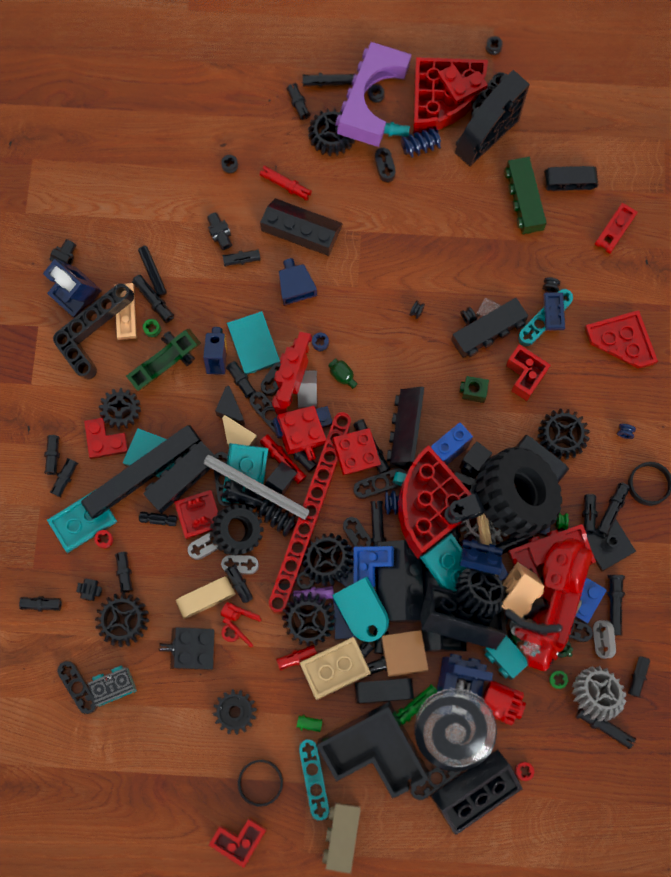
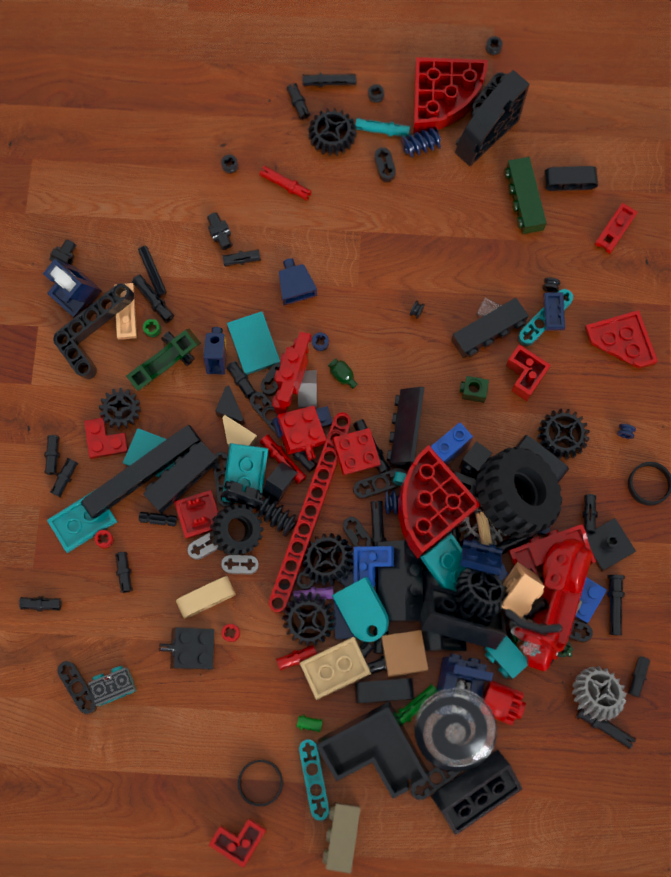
(89, 589): black gear -> none
(130, 614): black gear -> none
(232, 613): red plant -> none
(239, 583): black axle -> none
(243, 719): black gear -> none
(256, 487): light grey axle -> none
(300, 226): black slope -> none
(378, 64): medium lavender arch -> none
(459, 87): red plate -> none
(465, 509): black piece -> none
(468, 315): black bush -> none
(518, 773): red bush -> none
(562, 521): green bush -> none
(564, 678): green bush -> none
(604, 639): light grey beam -> none
(616, 503): black pin -> none

